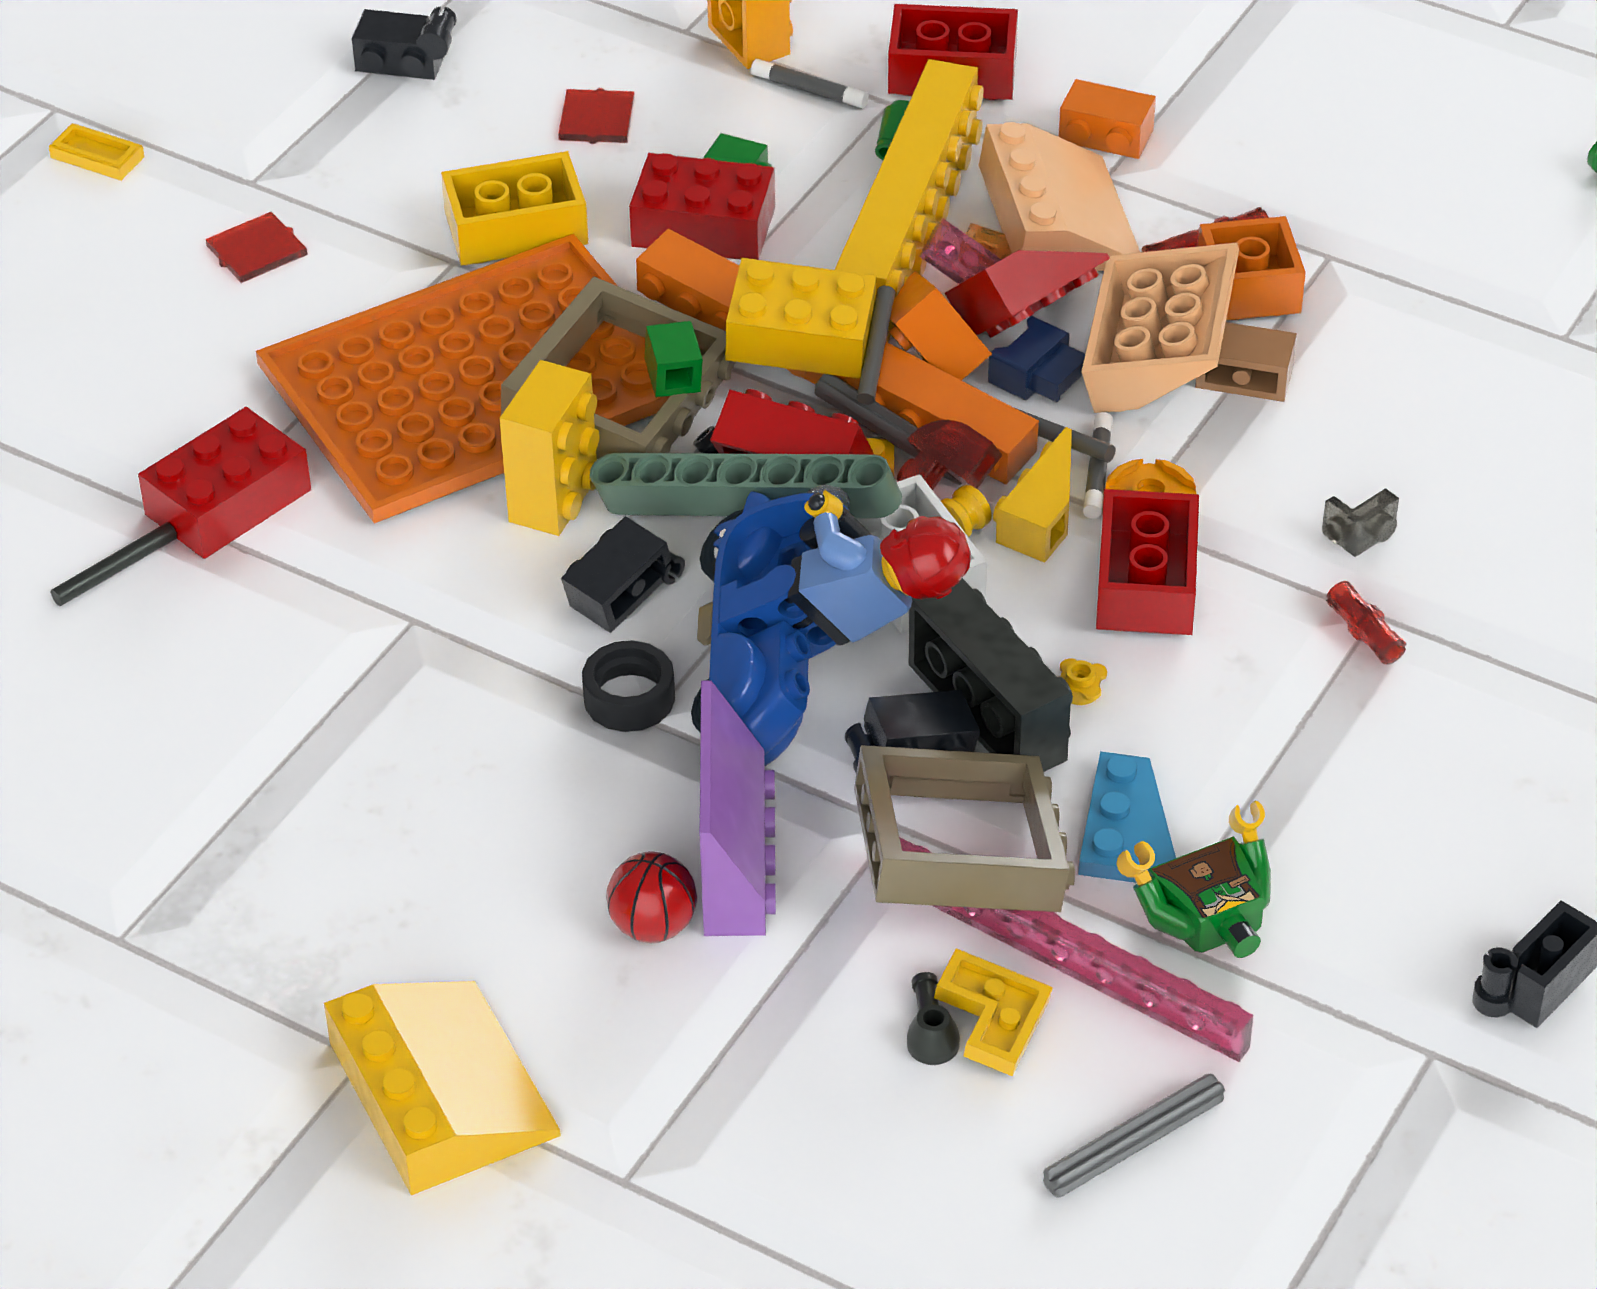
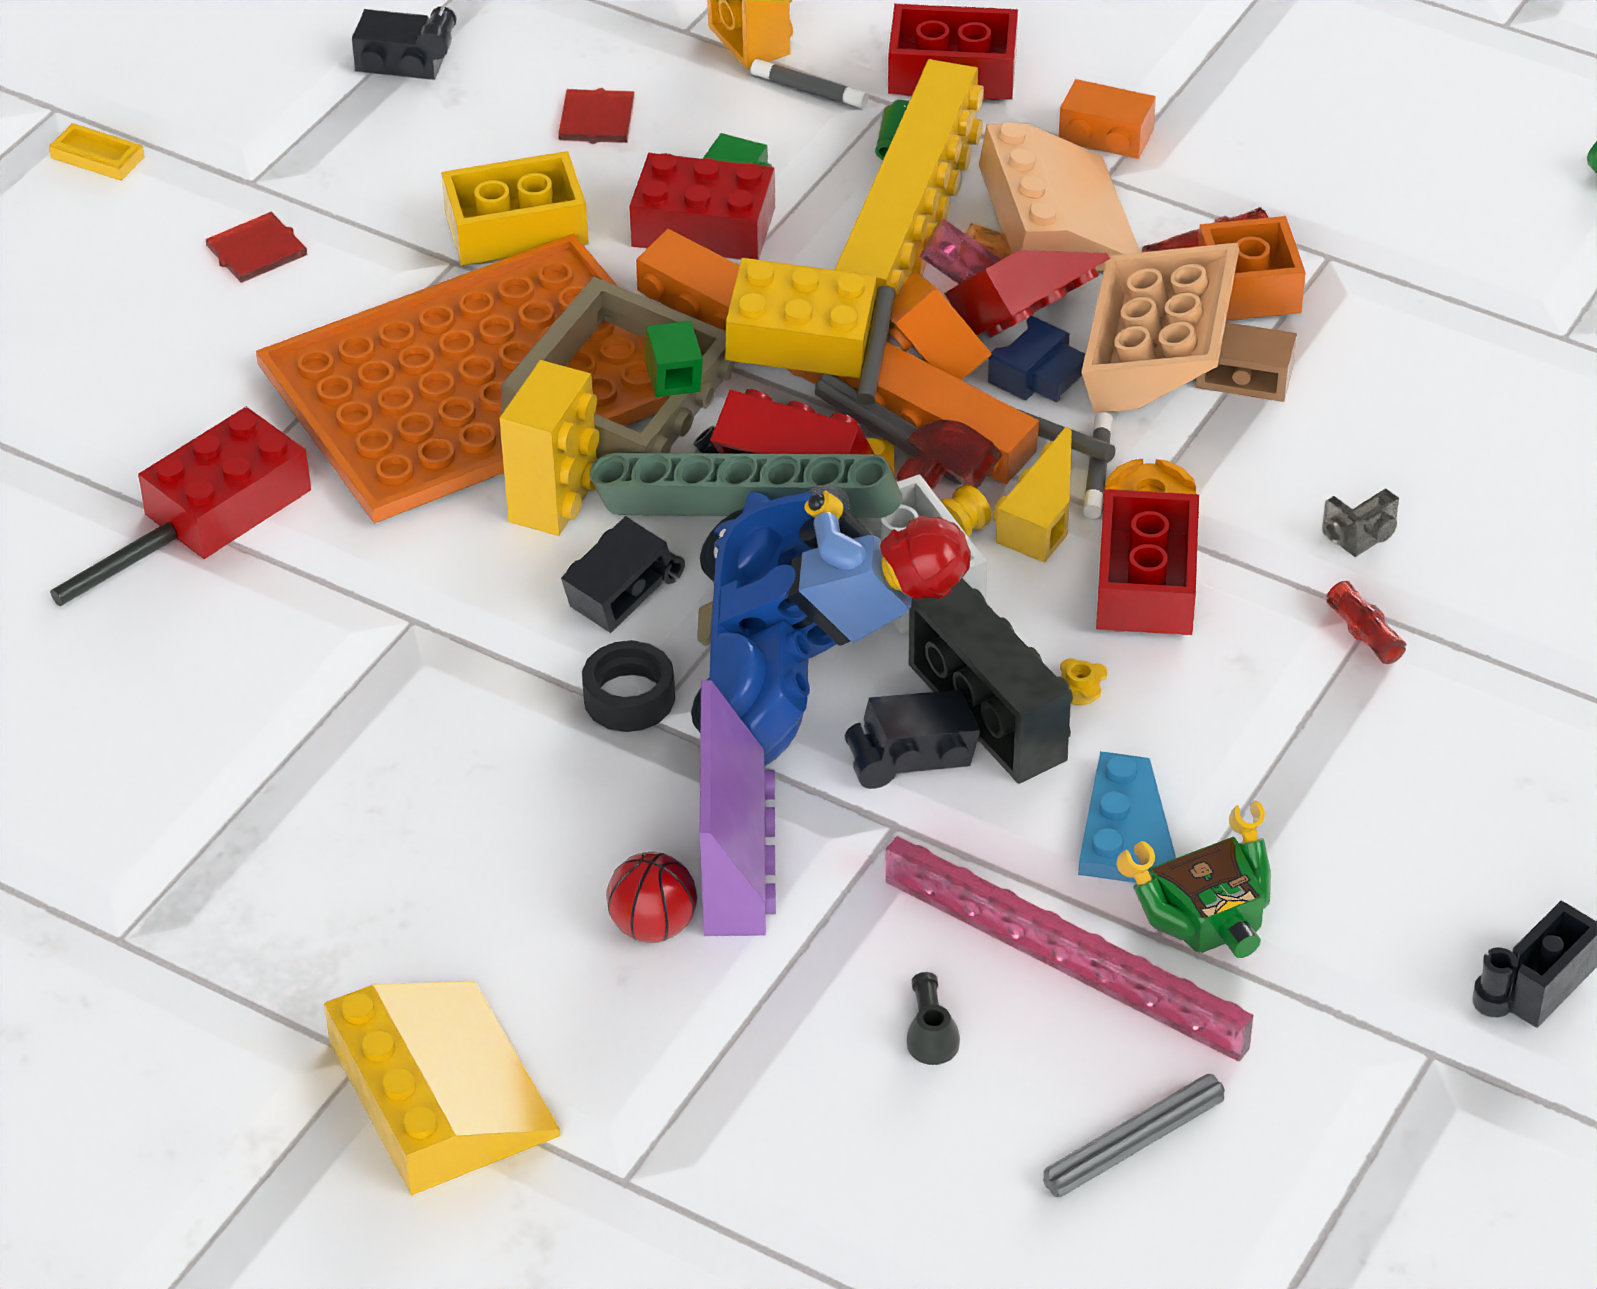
(961, 878): dark tan window -> none
(1006, 1007): yellow plate -> none

